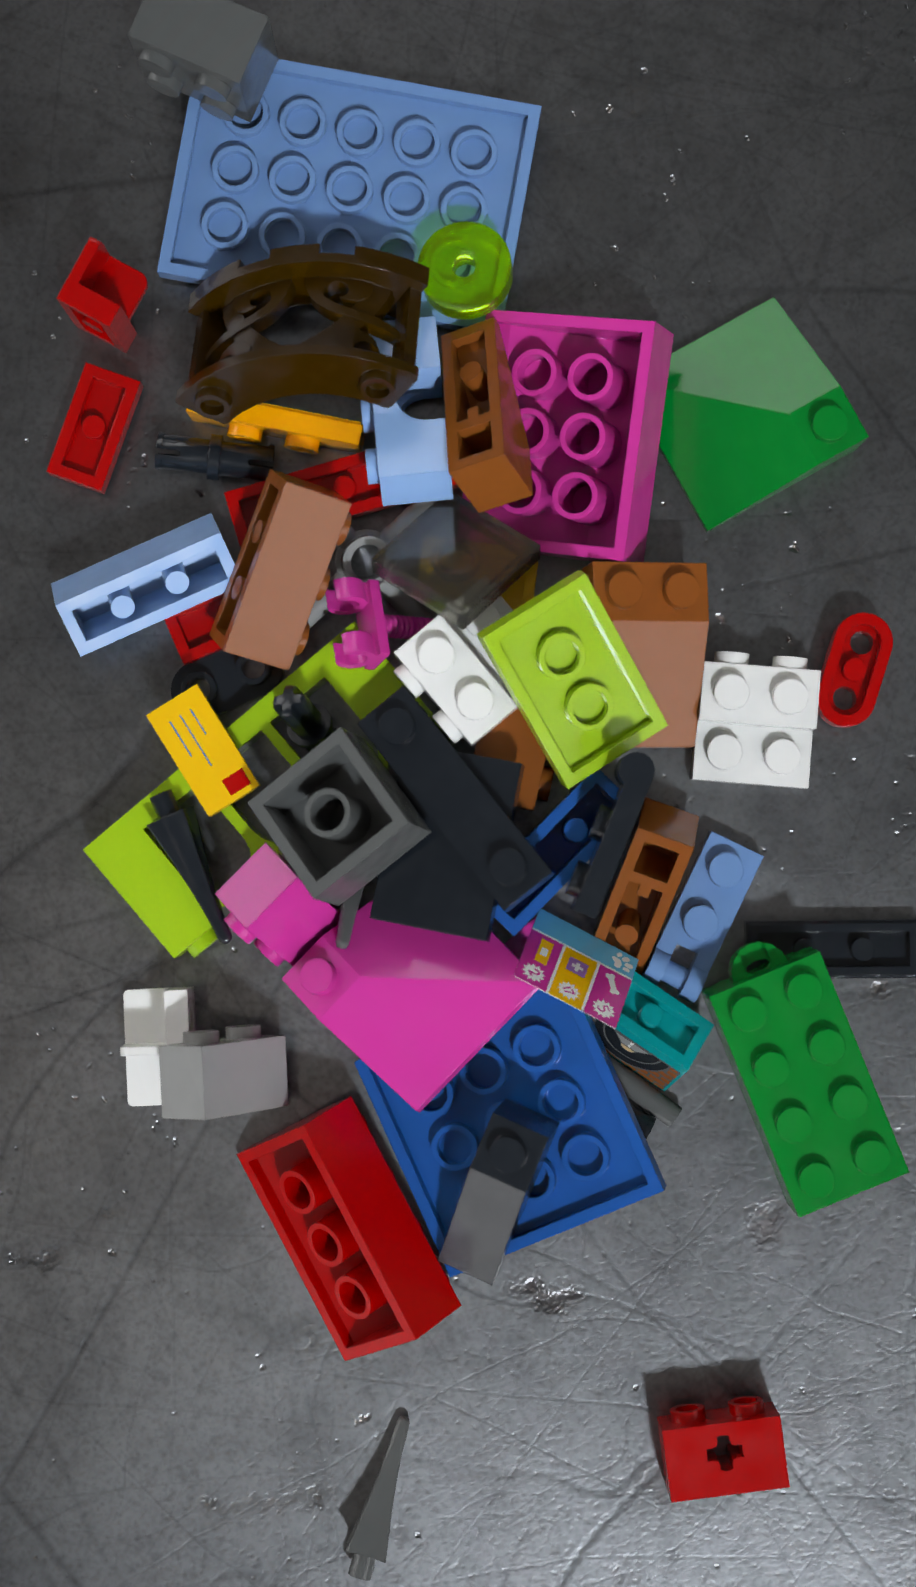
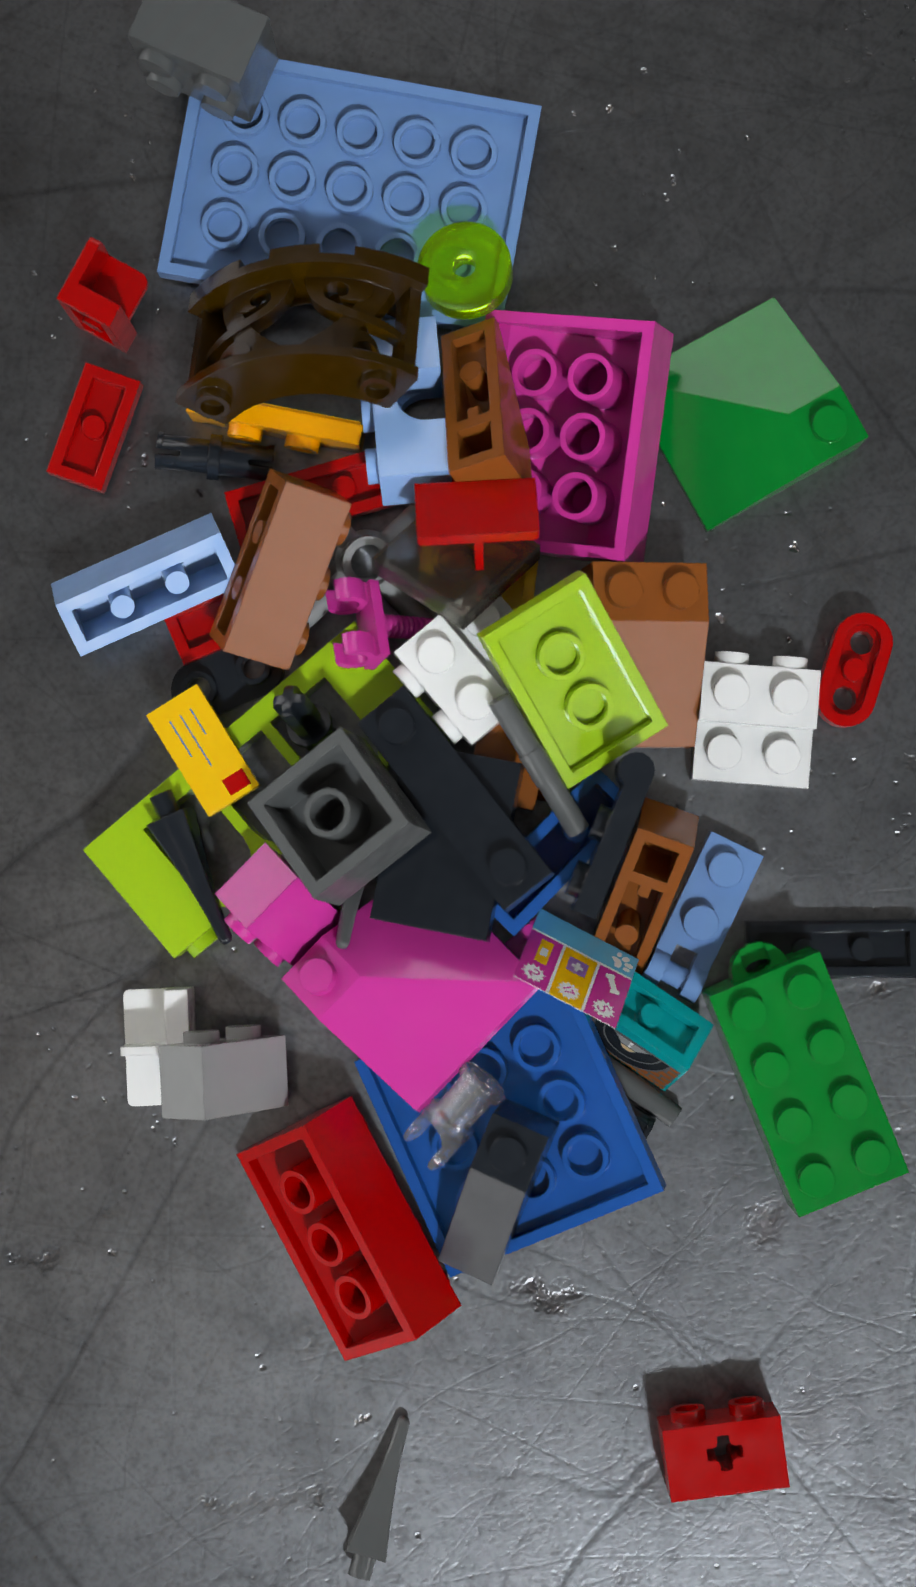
(457, 1111): none -> clear piece
(476, 513): none -> red panel
(538, 765): none -> dark grey piece

